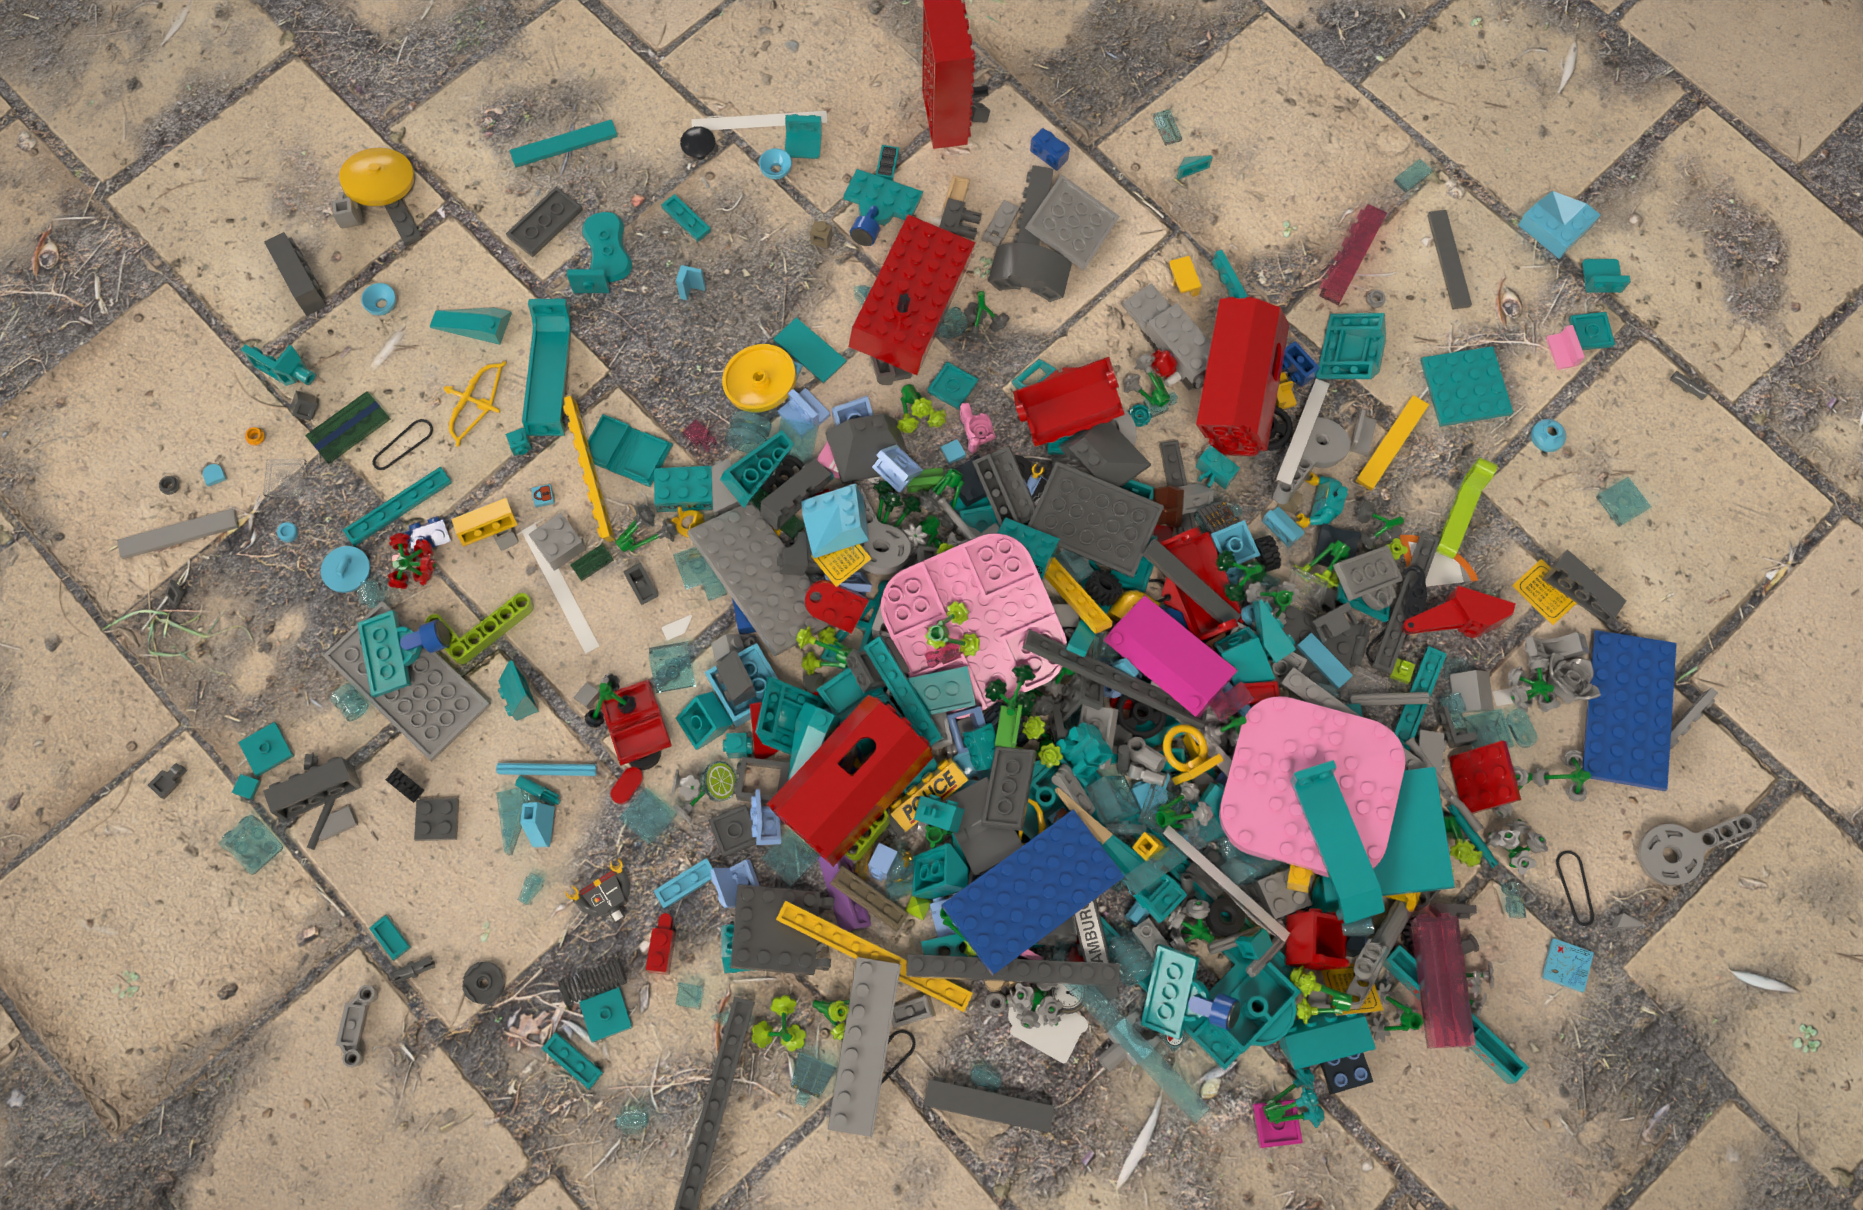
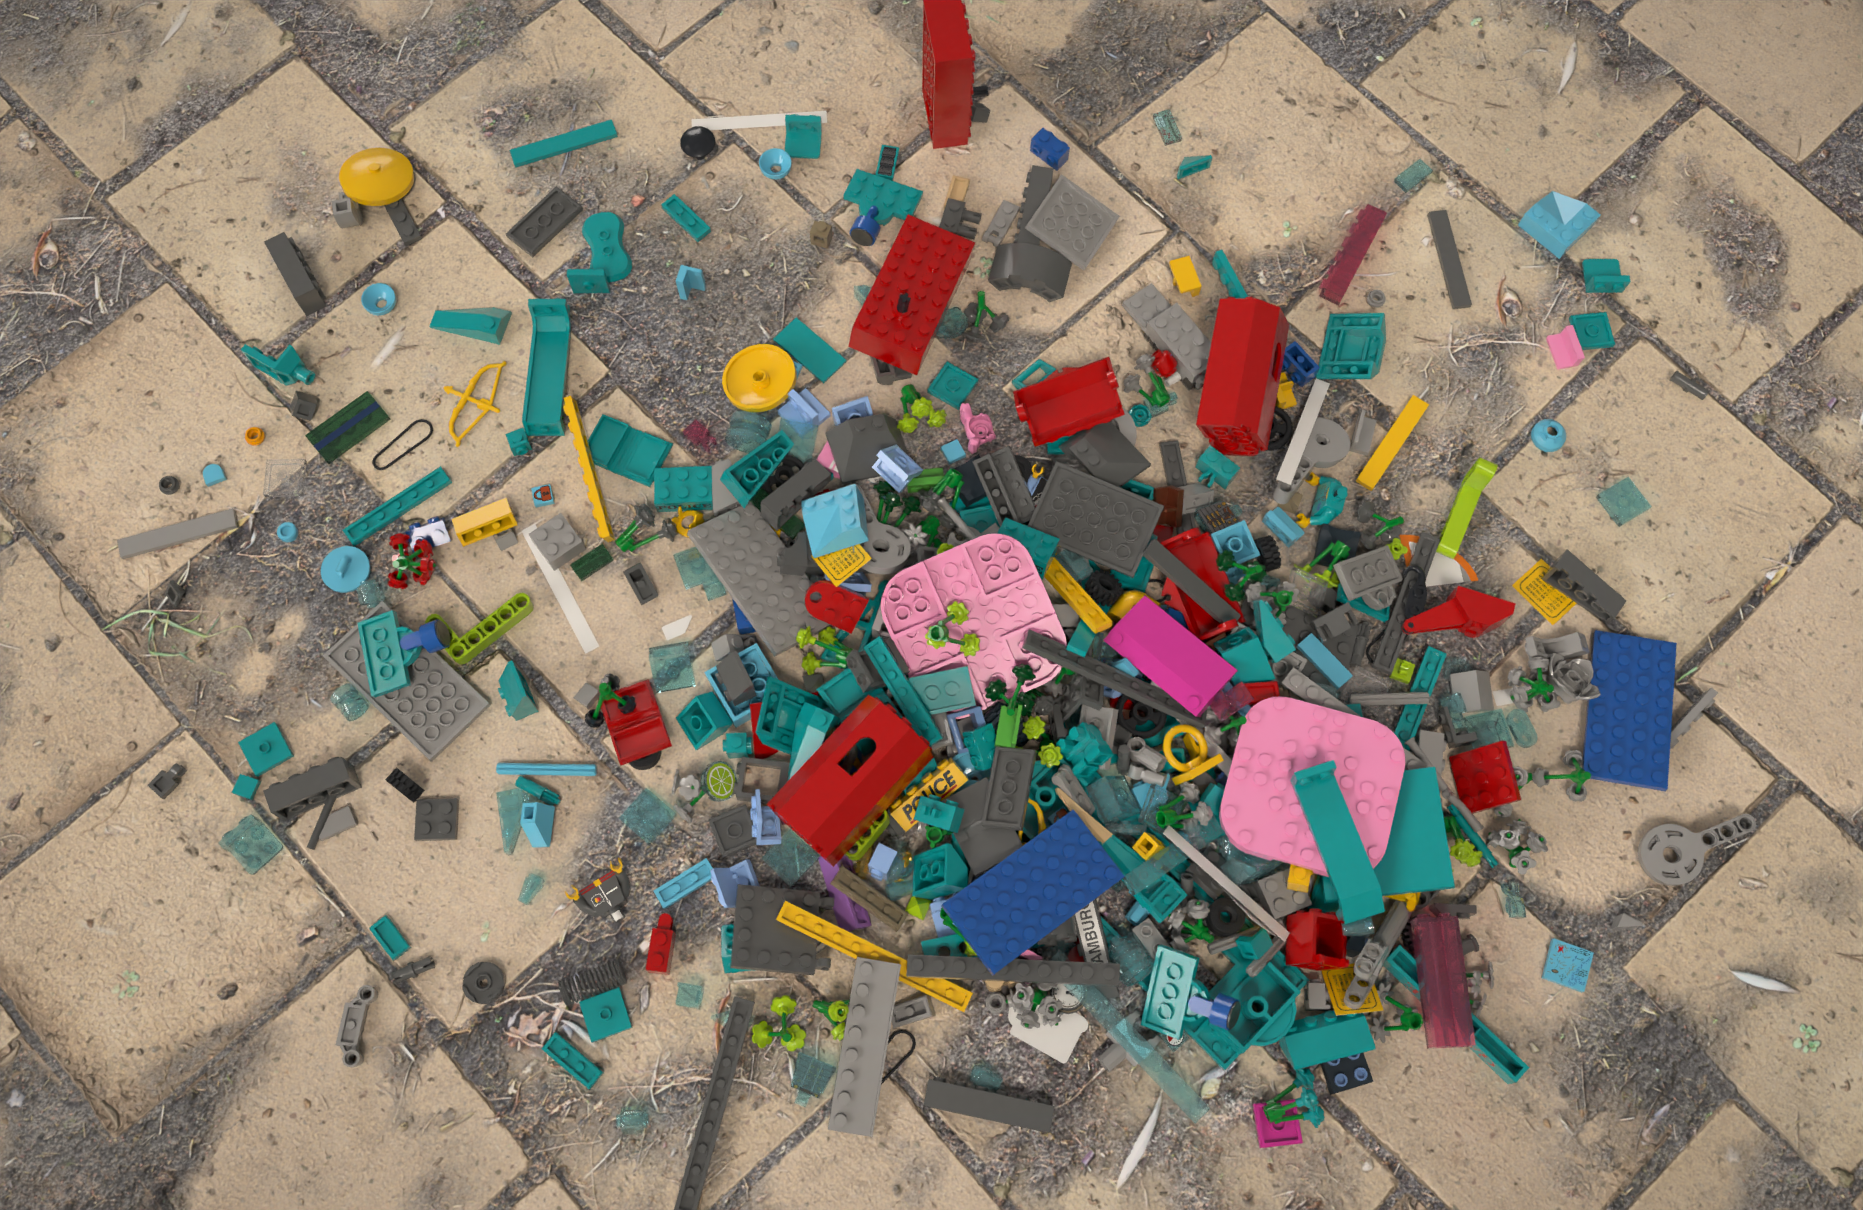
(310, 761): dark grey plate -> none
(626, 785): red tile -> none
(944, 654): clear pink plate -> none
(1247, 614): medium azure tile -> none
(1307, 984): lime plant -> none
(1466, 386): teal plate -> none
(1585, 885): black piece -> none

